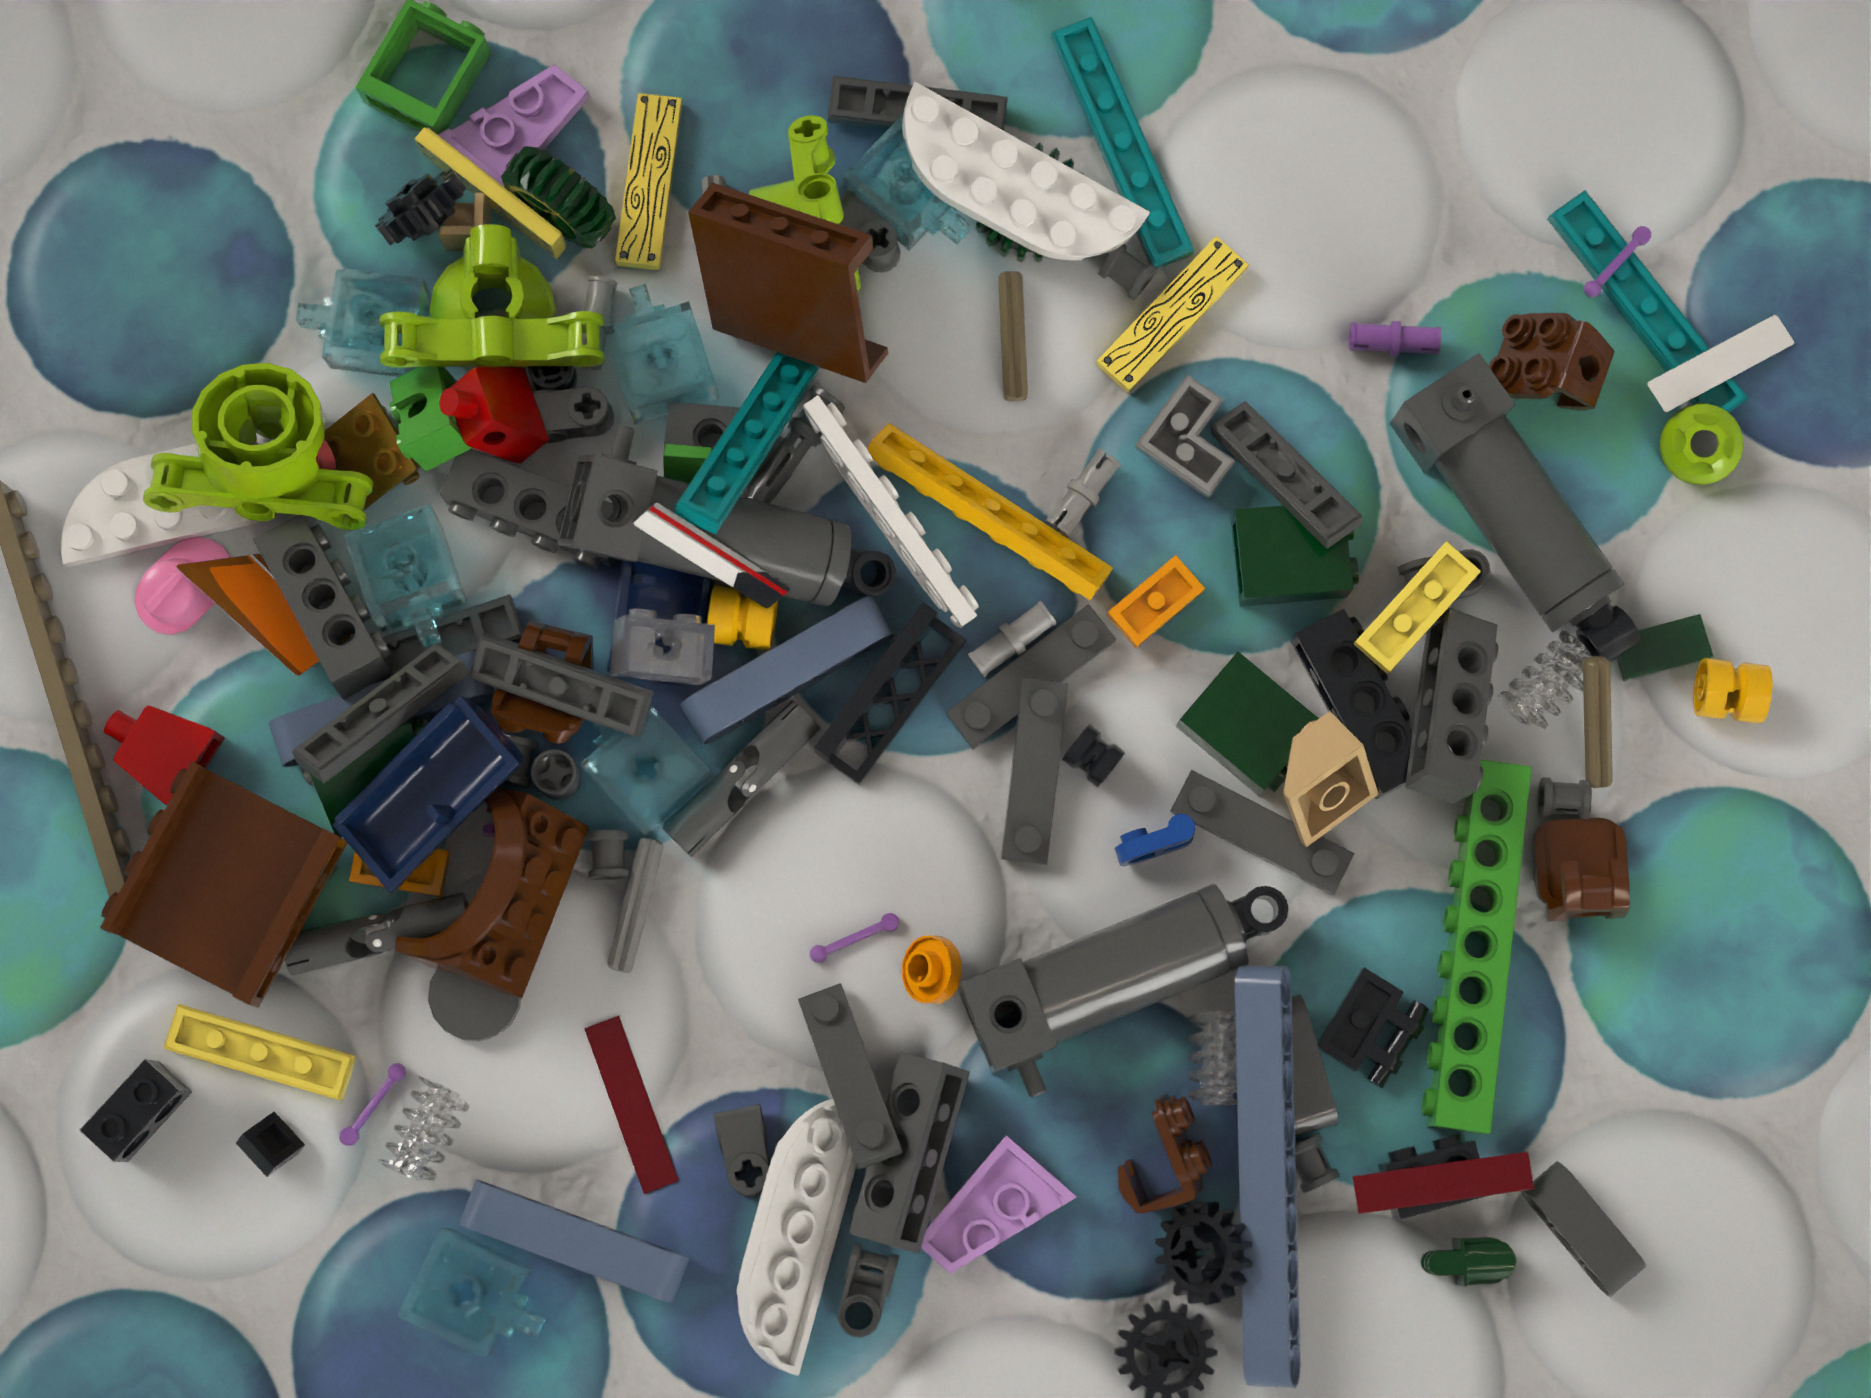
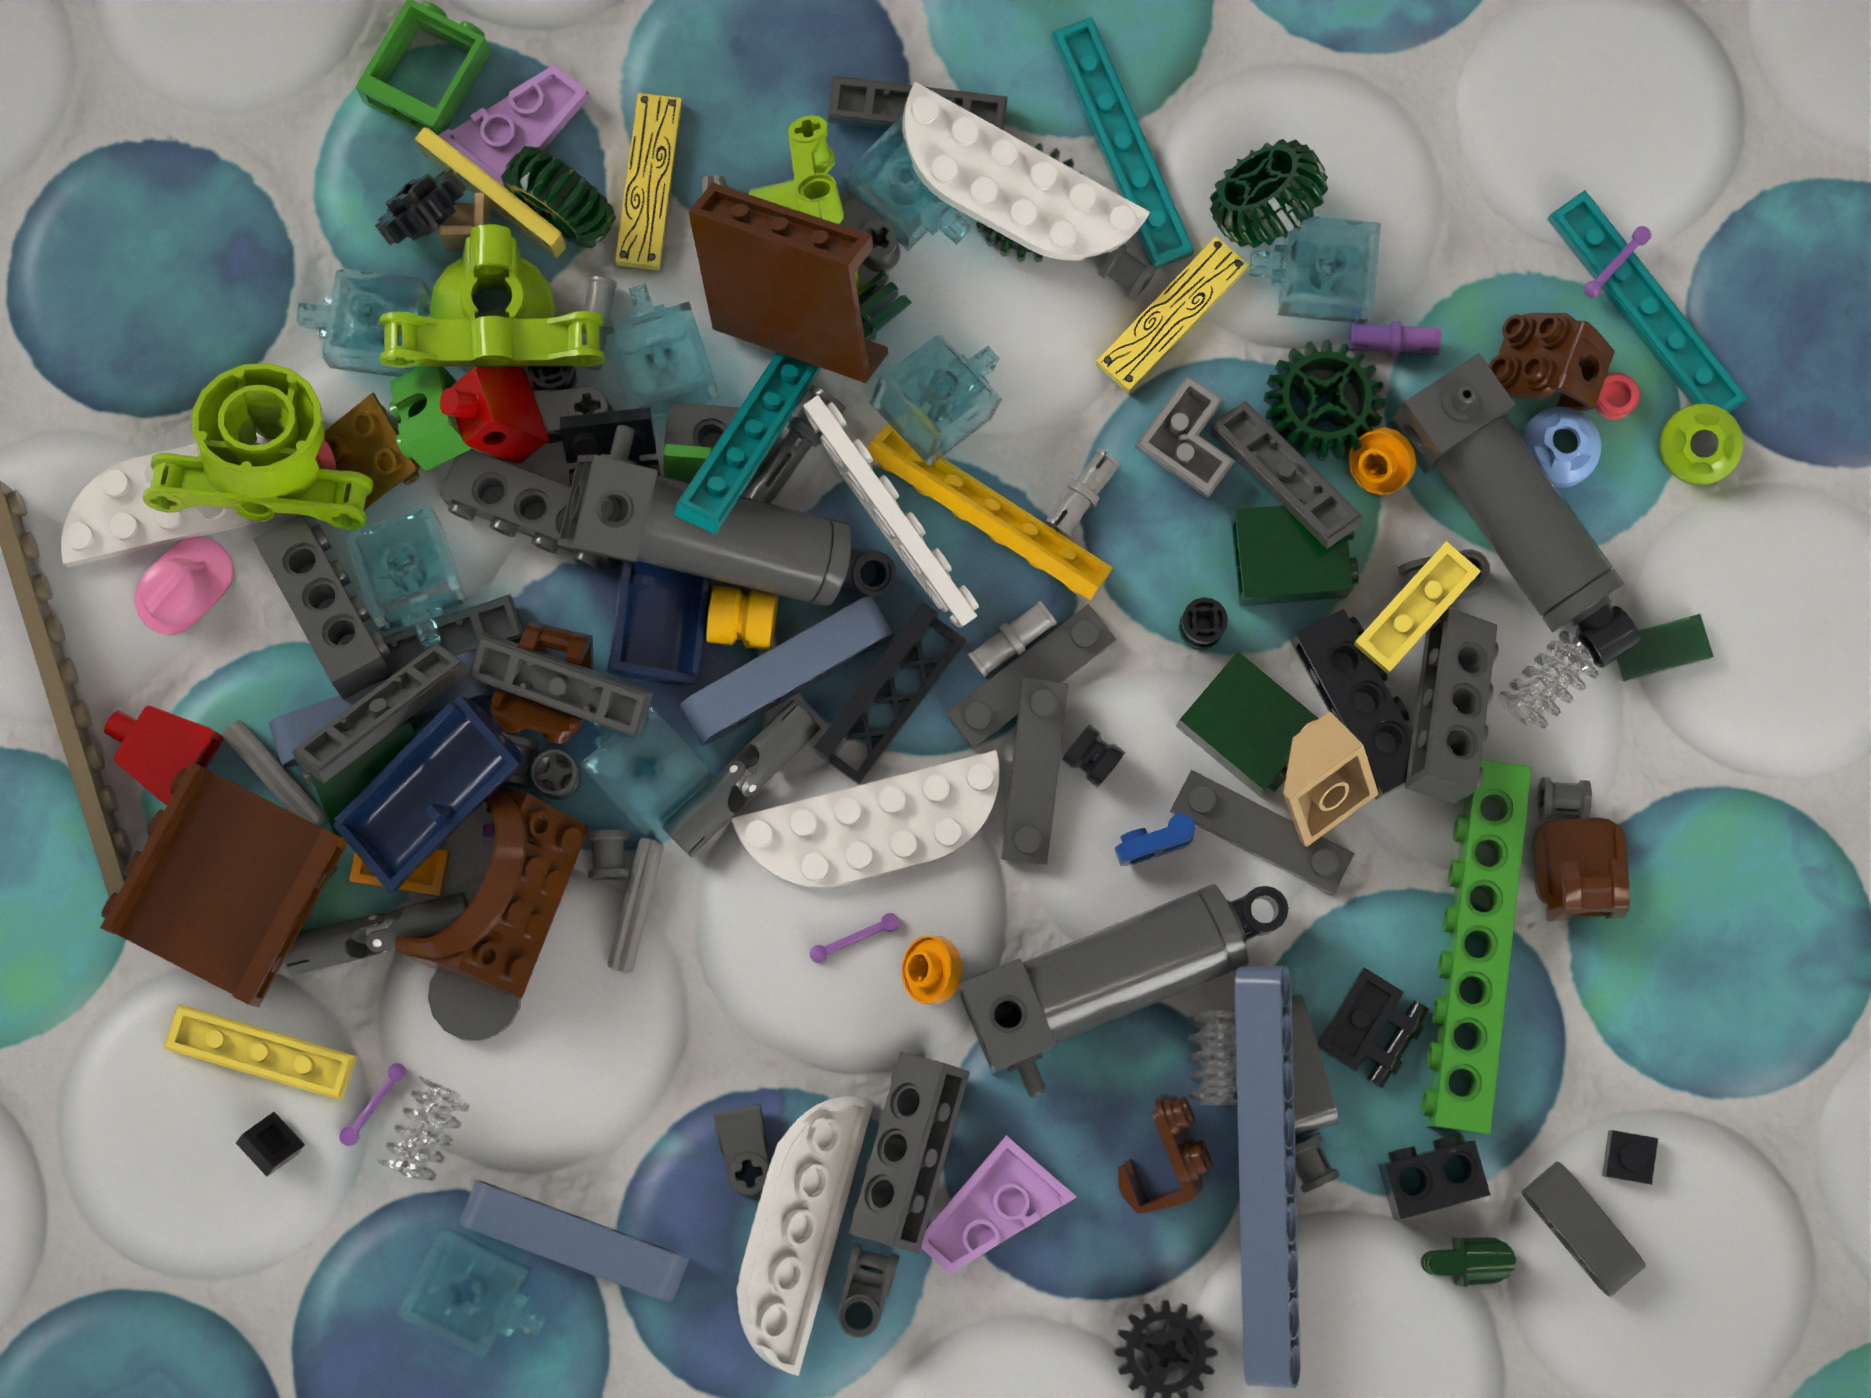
(135, 1111): black brick -> none
(254, 600): orange sticker -> none
(272, 773): none -> light grey axle
(596, 431): none -> black plate
(631, 1104): dark red sticker -> none
(638, 657): clear brick -> none
(711, 555): sticker -> none
(850, 1076): dark grey plate -> none
(874, 299): none -> dark green arm
(874, 824): none -> white plate
(937, 397): none -> clear light blue hinge
(1013, 336): dark tan axle -> none
(1155, 601): light orange plate -> none
(1197, 629): none -> black wheel
(1207, 1276): black gear -> none
(1268, 193): none -> dark green gear
(1304, 285): none -> clear light blue hinge
(1312, 388): none -> dark green gear
(1383, 461): none -> light orange plate
(1443, 1182): dark red sticker -> none
(1563, 468): none -> light blue piece
(1597, 721): dark tan axle -> none
(1617, 397): none -> coral tile
(1630, 1157): none -> black plate
(1720, 363): white sticker -> none
(1738, 691): yellow wheel -> none

